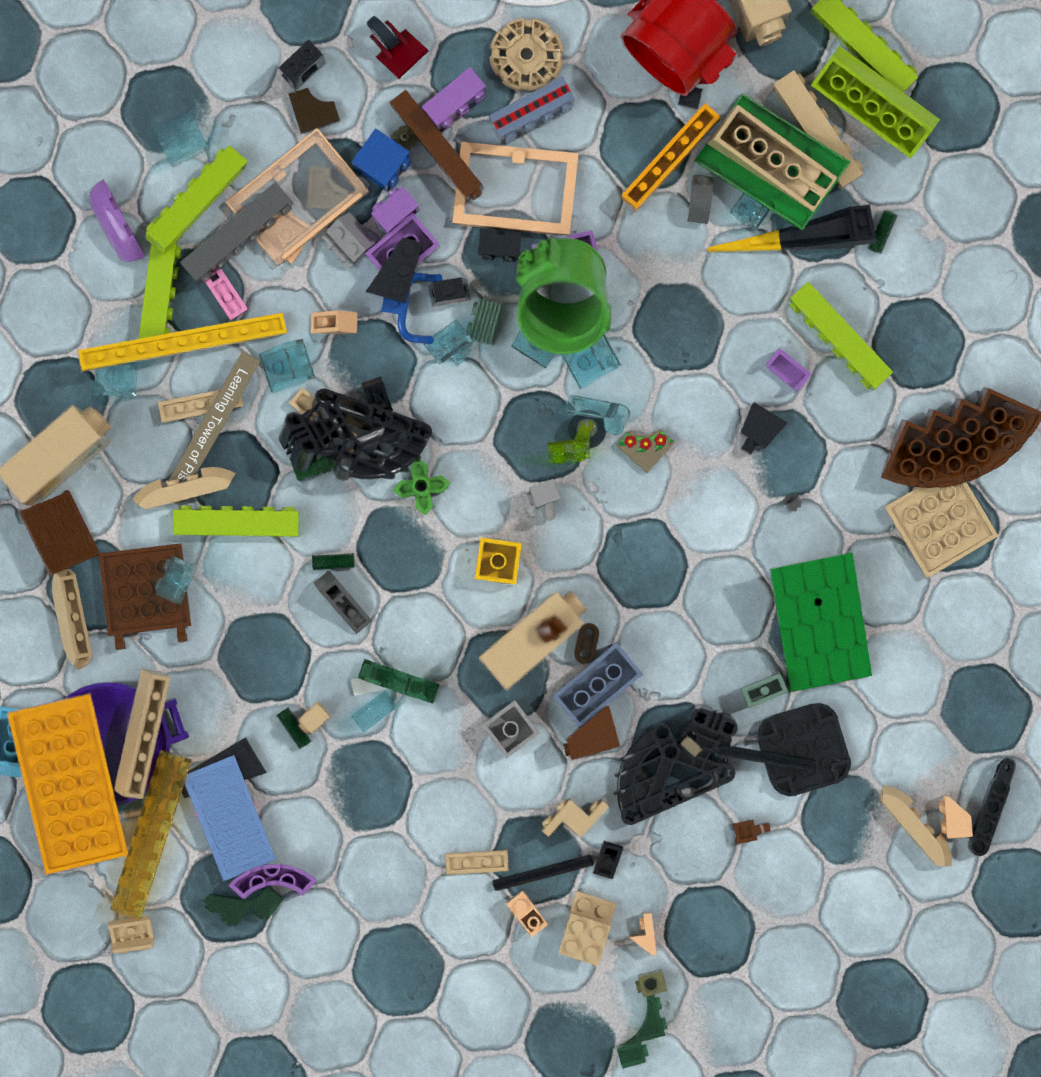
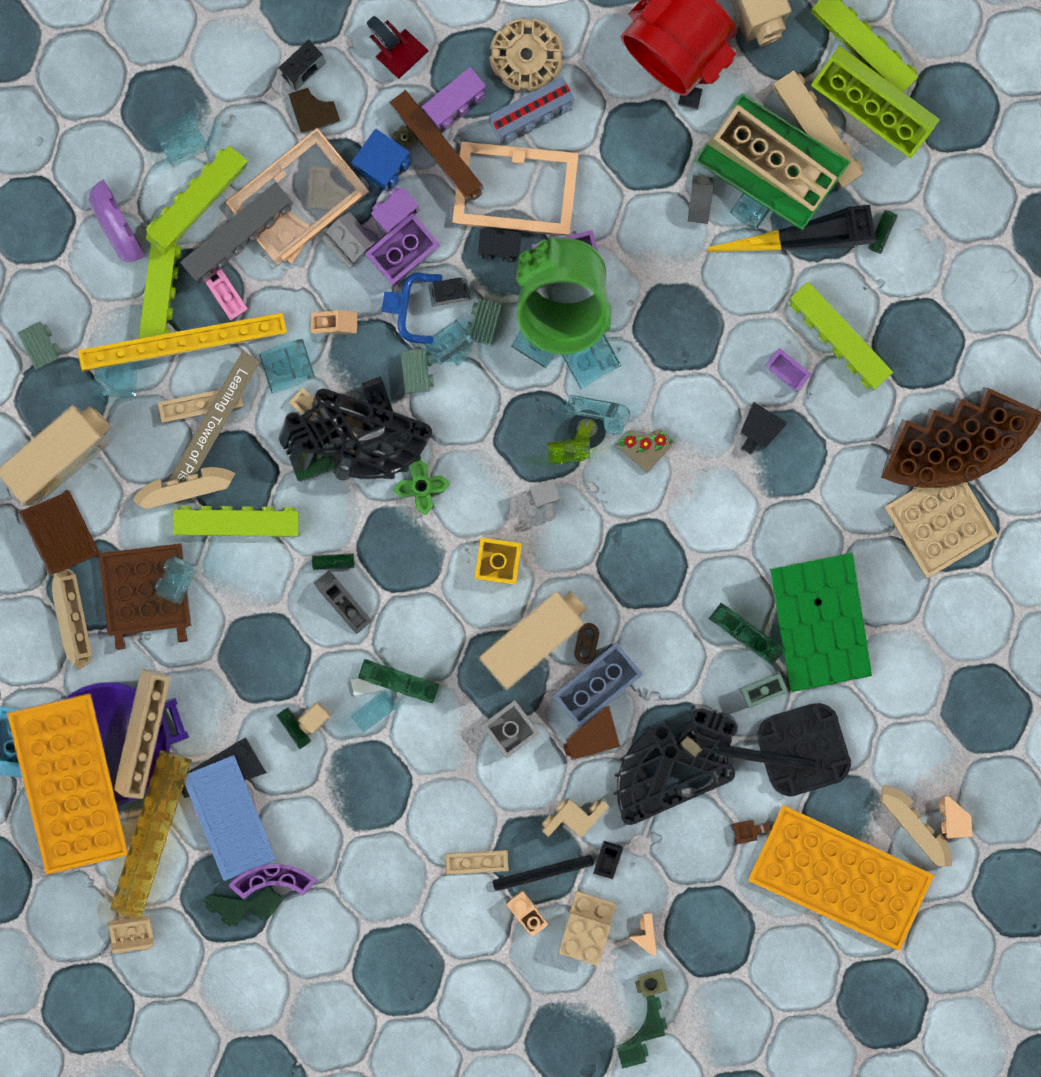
(39, 346): none -> sand green brick
(398, 272): black wing -> none
(415, 371): none -> sand green brick
(550, 629): reddish brown piece -> none
(670, 157): light orange brick -> none
(746, 634): none -> clear green arch
(792, 502): dark grey hinge -> none
(840, 877): none -> light orange plate
(993, 818): black piece -> none

